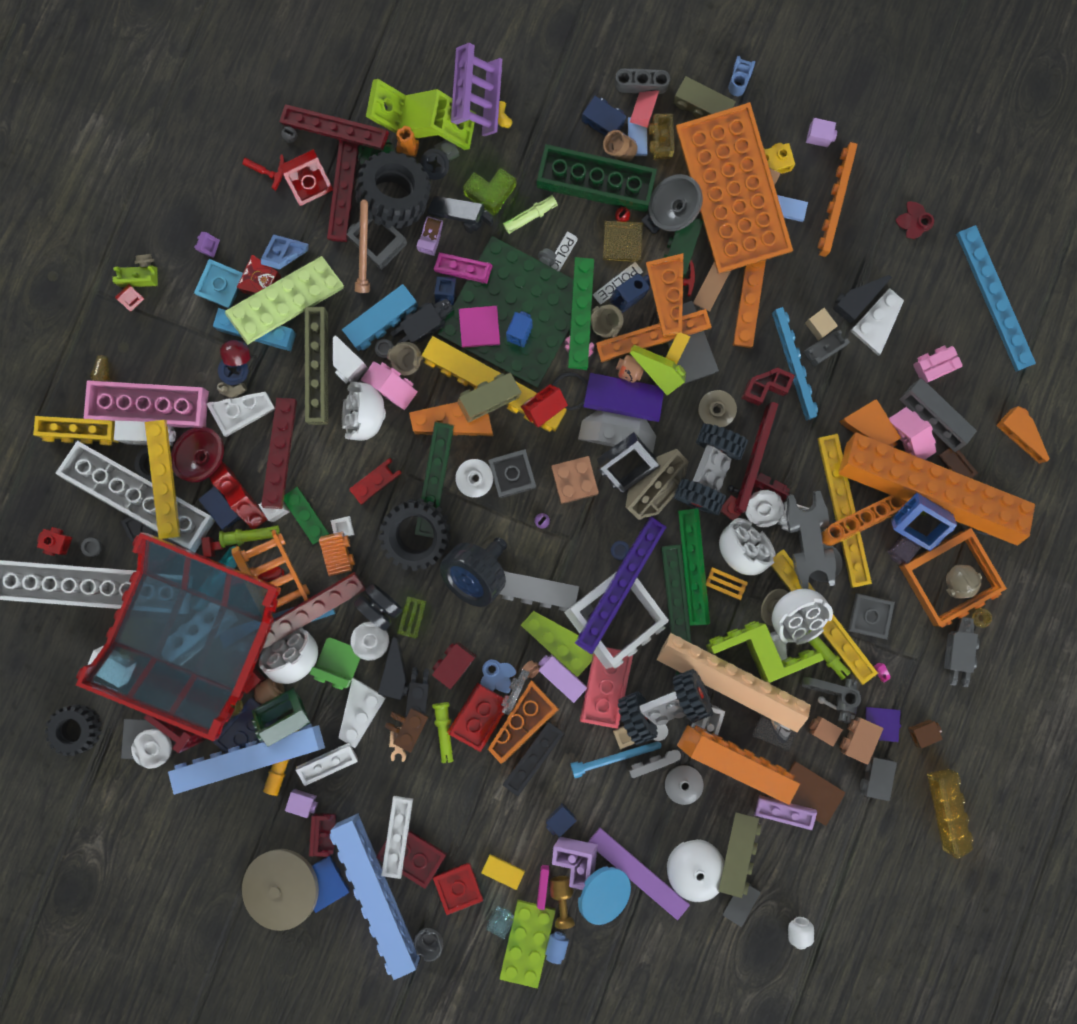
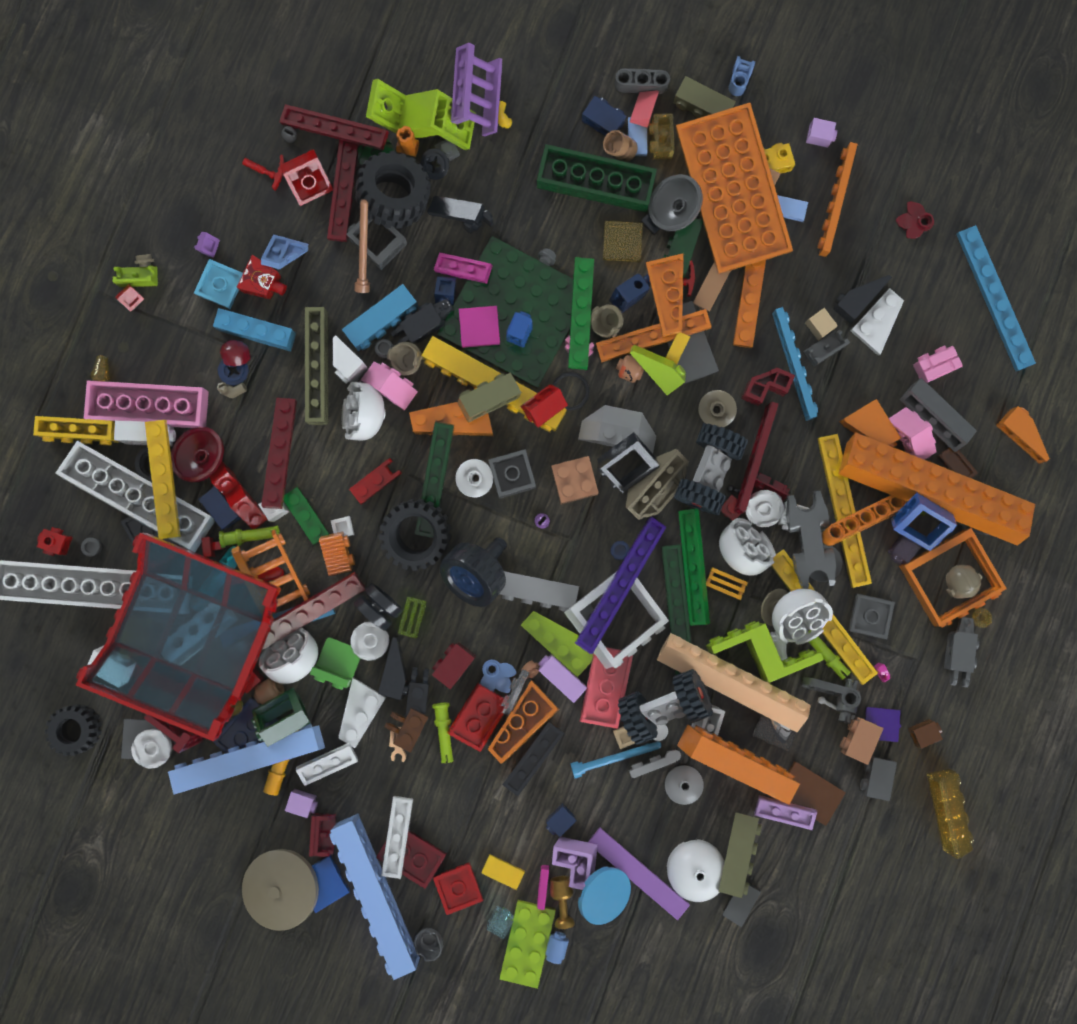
(239, 412): white wing -> none
(284, 300): yellowish green plate -> none
(430, 236): lavender leg -> none
(490, 194): clear neon green brick -> none
(535, 211): yellowish green pin -> none
(564, 250): white sticker -> none
(607, 290): white sticker -> none
(624, 397): dark purple tile -> none
(625, 218): red hinge -> none
(801, 933): white head -> none
(825, 730): nougat brick -> none

